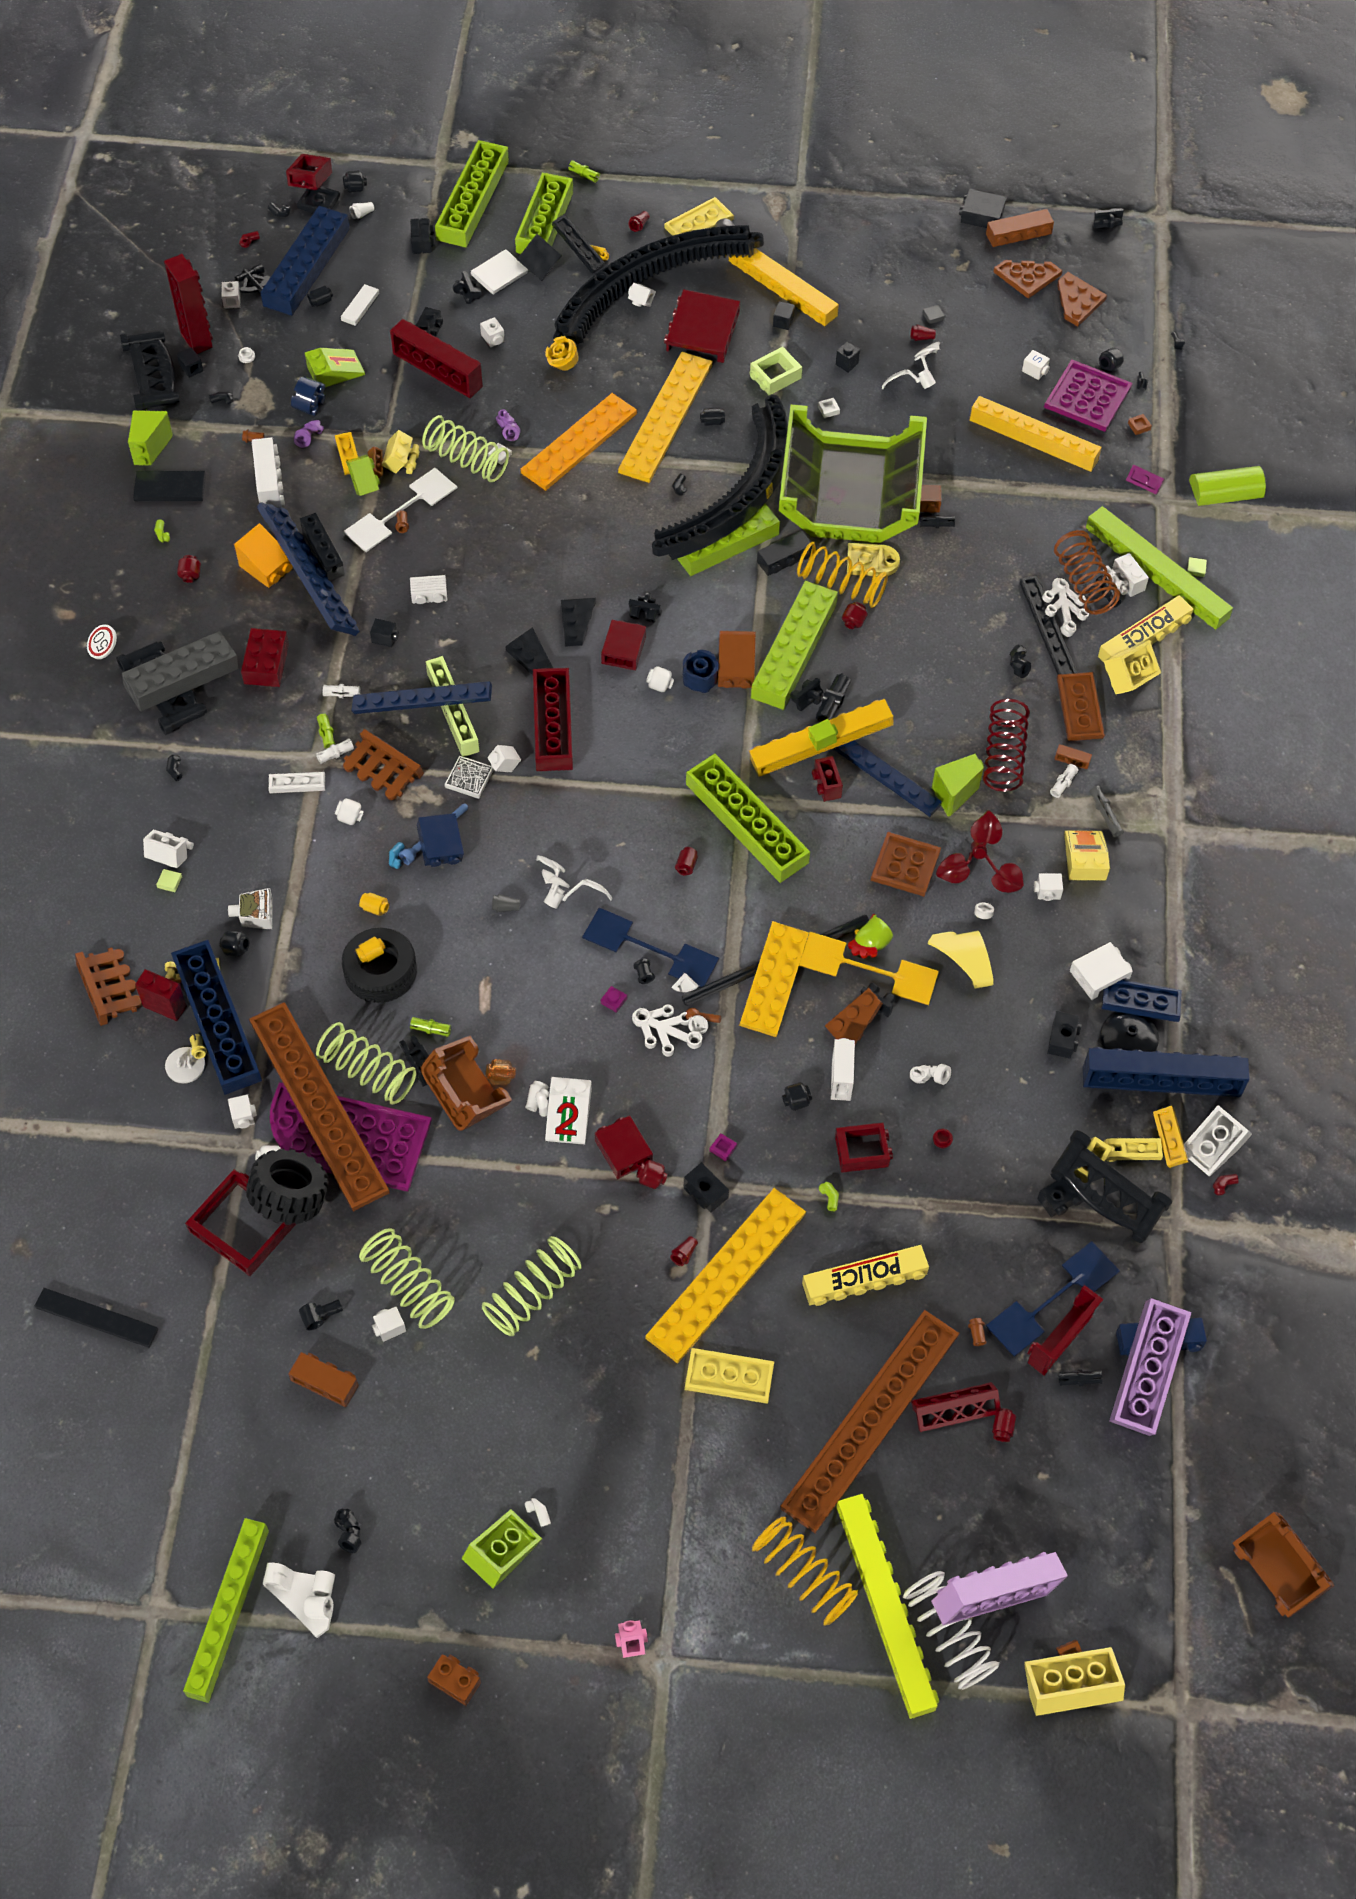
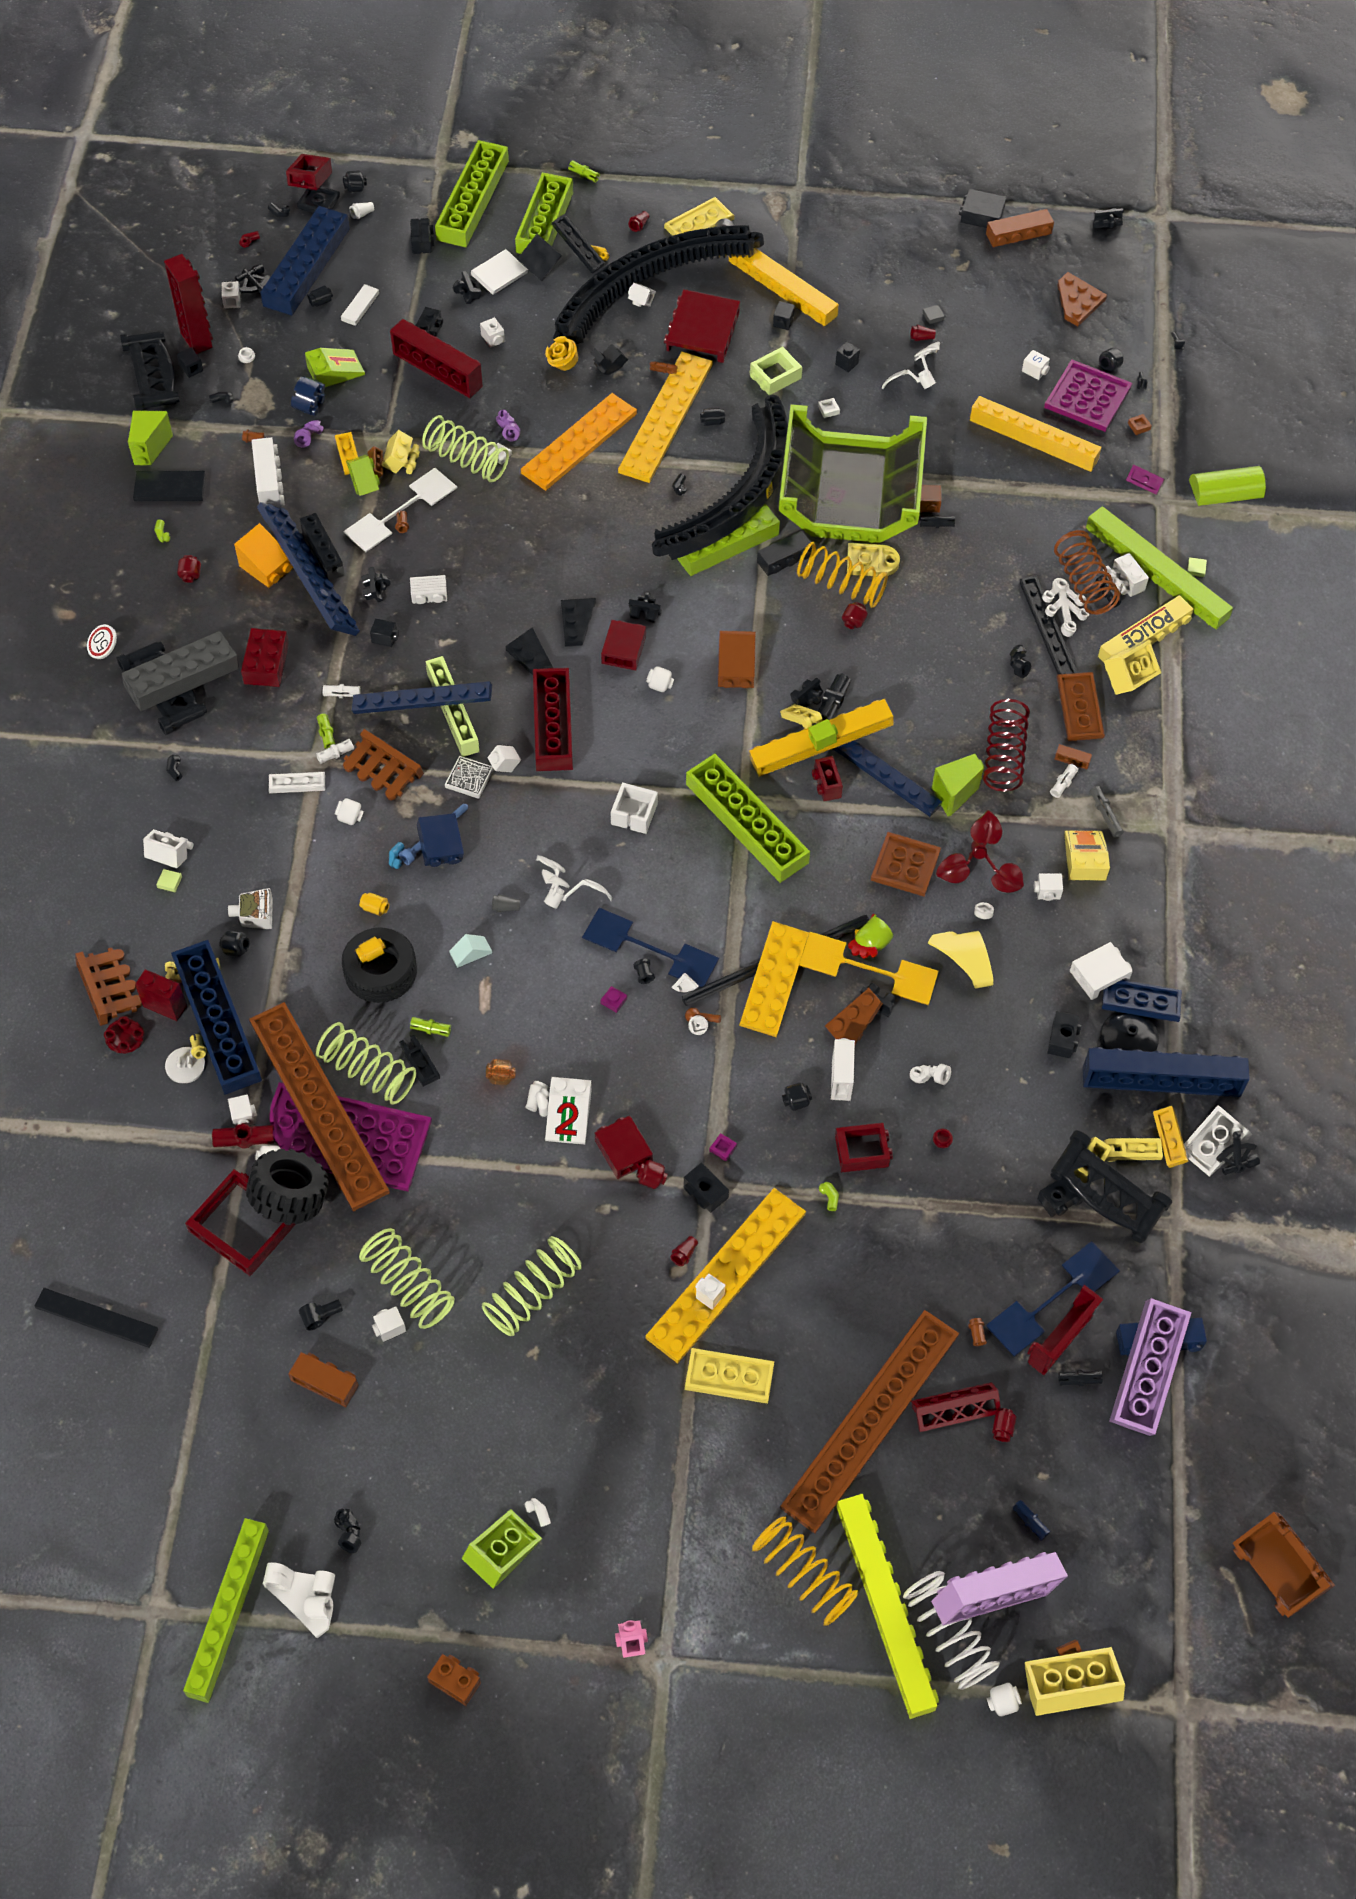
(124, 1035): none -> dark red dish
(231, 1136): none -> dark red piece
(377, 584): none -> black hips
(461, 1084): dark orange windscreen -> none
(469, 949): none -> light aqua slope
(610, 360): none -> black brick
(634, 808): none -> white piece
(663, 367): none -> dark orange axle
(665, 1027): white plant -> none
(686, 861): dark red brick -> none
(700, 671): dark blue brick -> none
(710, 1291): none -> white brick
(794, 645): lime brick -> none
(801, 715): none -> light yellow plate
(865, 1275): light yellow brick -> none
(1004, 1699): none -> white head
(1027, 276): dark orange plate -> none
(1031, 1520): none -> dark blue axle
(1222, 1181): dark red arm -> none
(1239, 1163): none -> black piece

